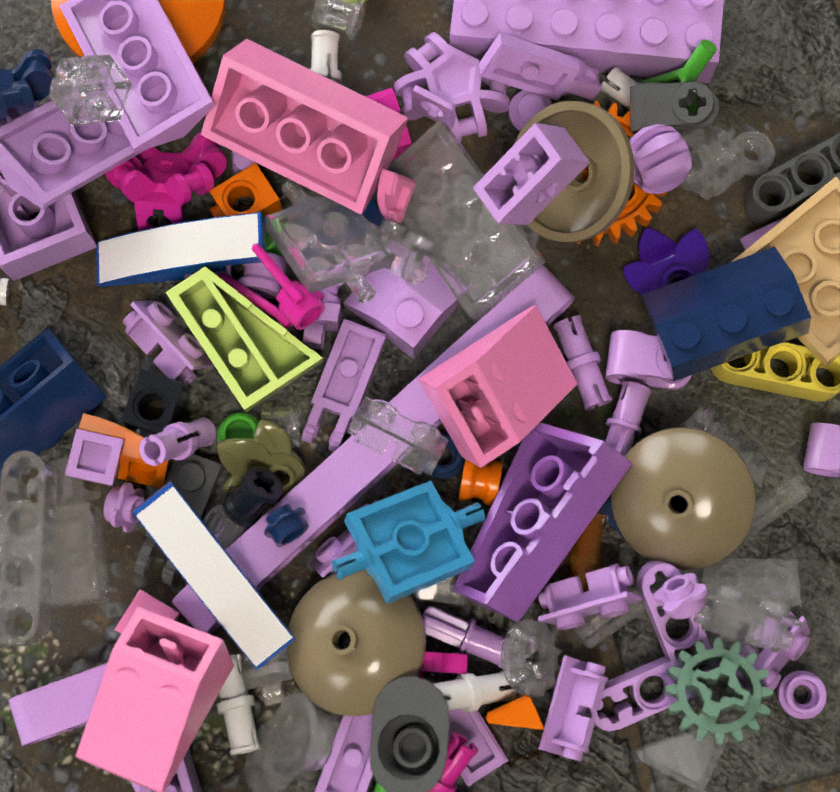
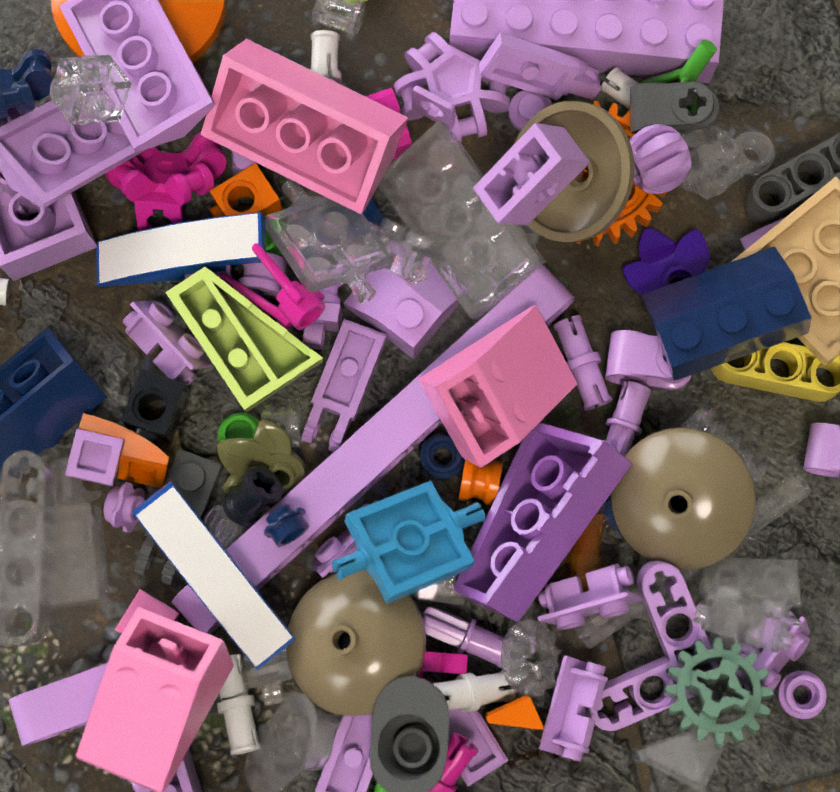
(169, 445): lavender pin -> none
(380, 423): clear hinge -> none
(394, 195): bright pink tile -> none
(682, 596): lavender plate -> none

